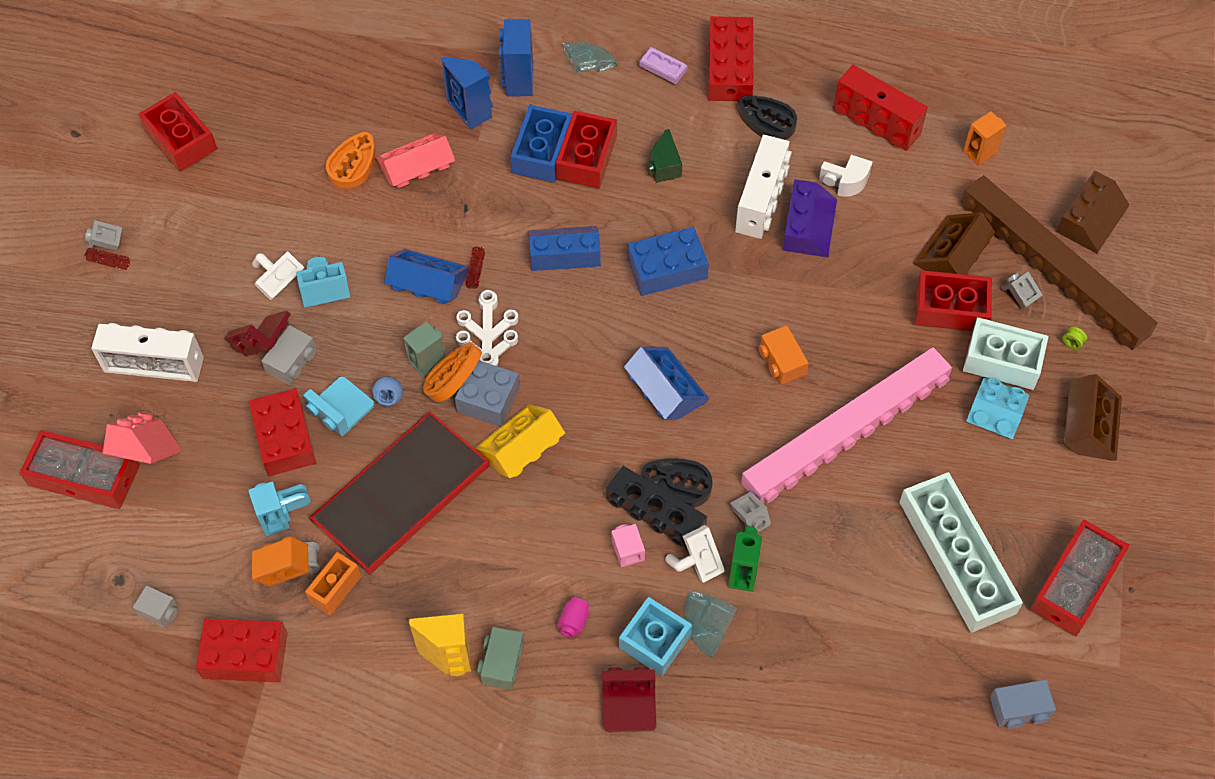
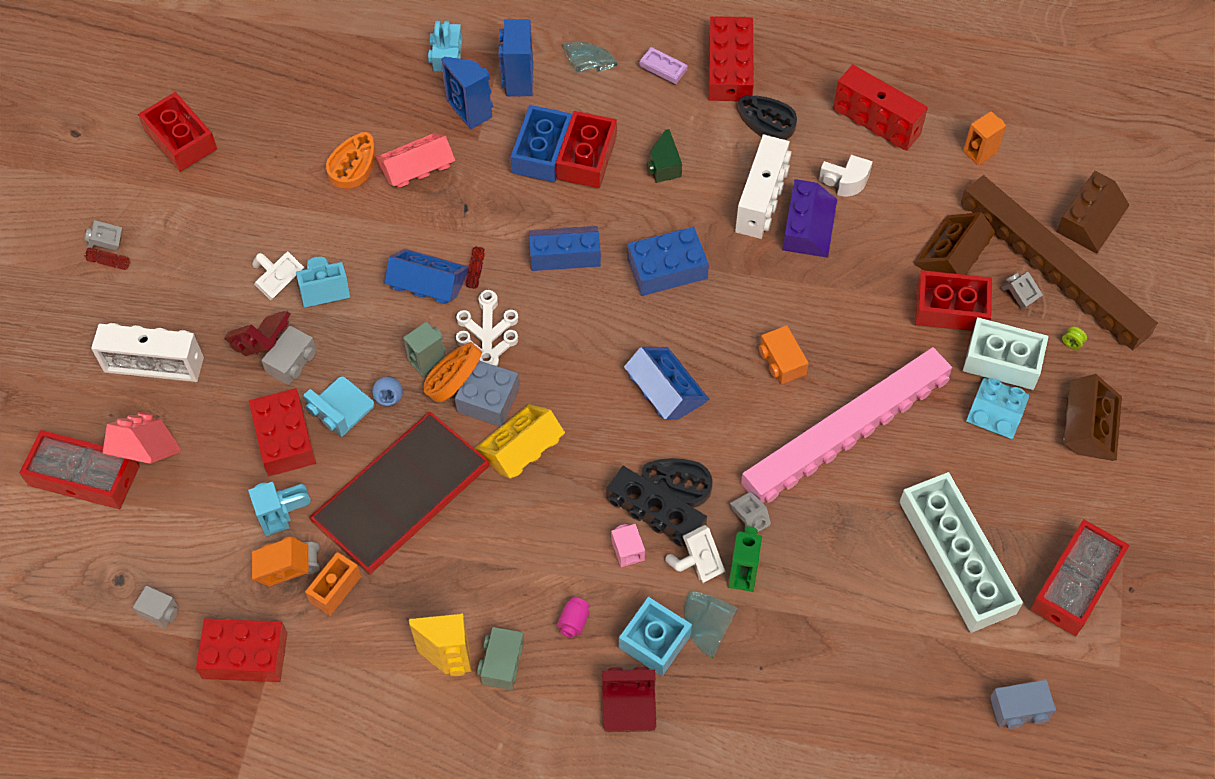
(445, 42): none -> medium azure brick

